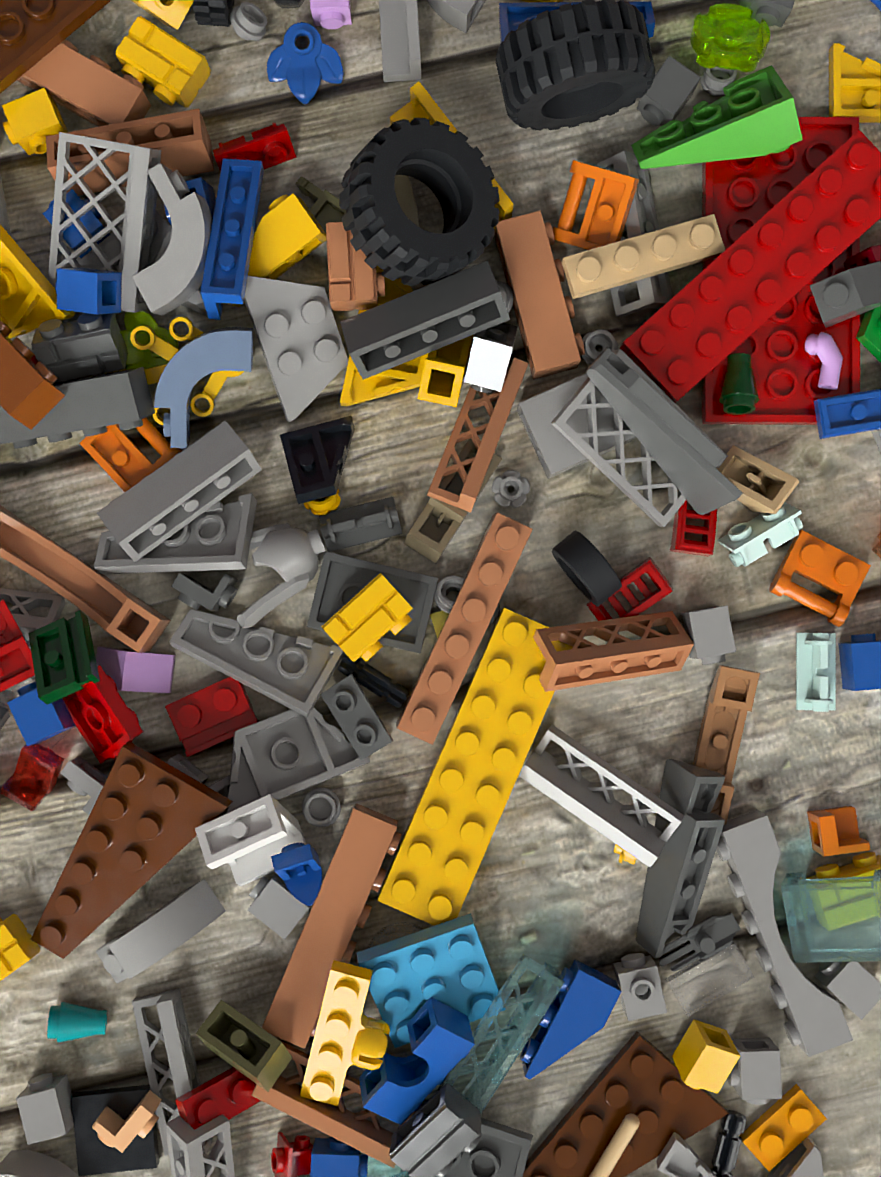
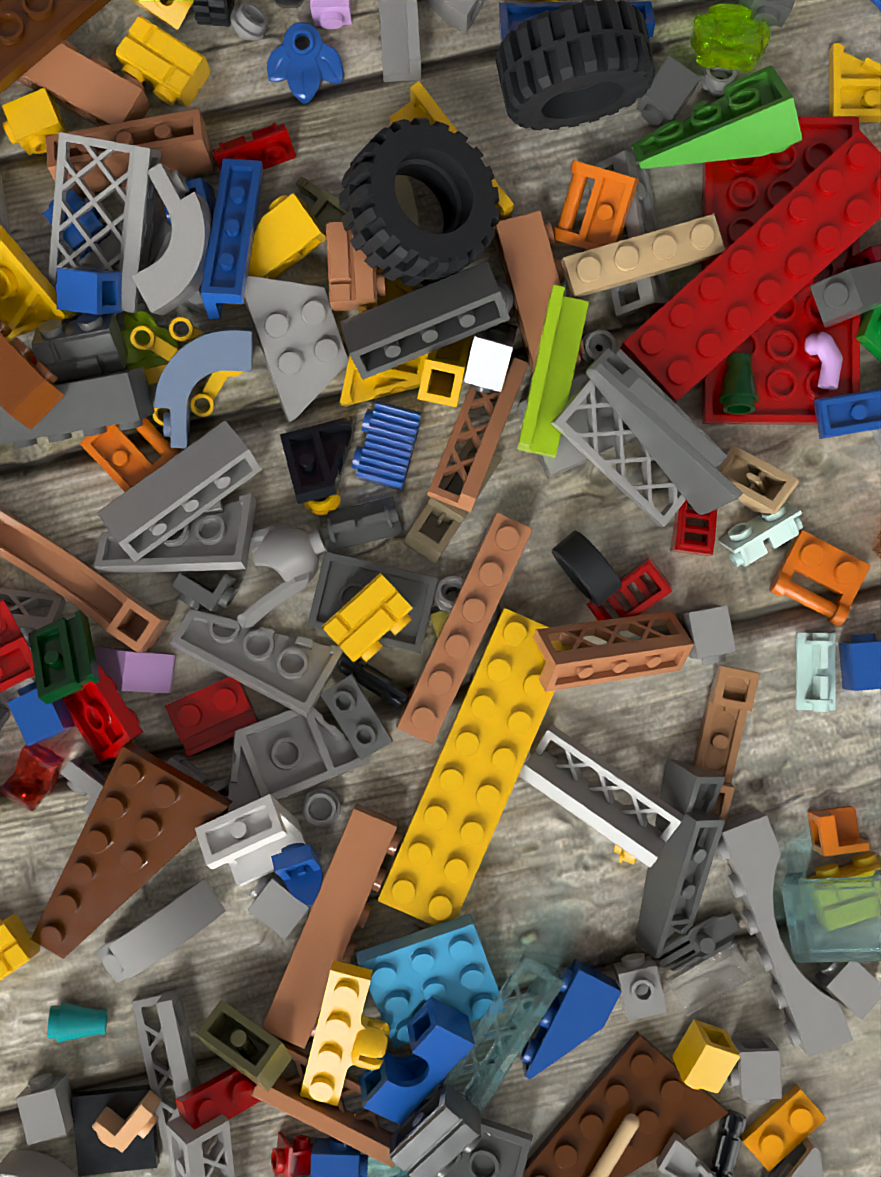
(388, 445): none -> blue brick
(514, 499): light grey plate -> none
(552, 372): none -> lime fence

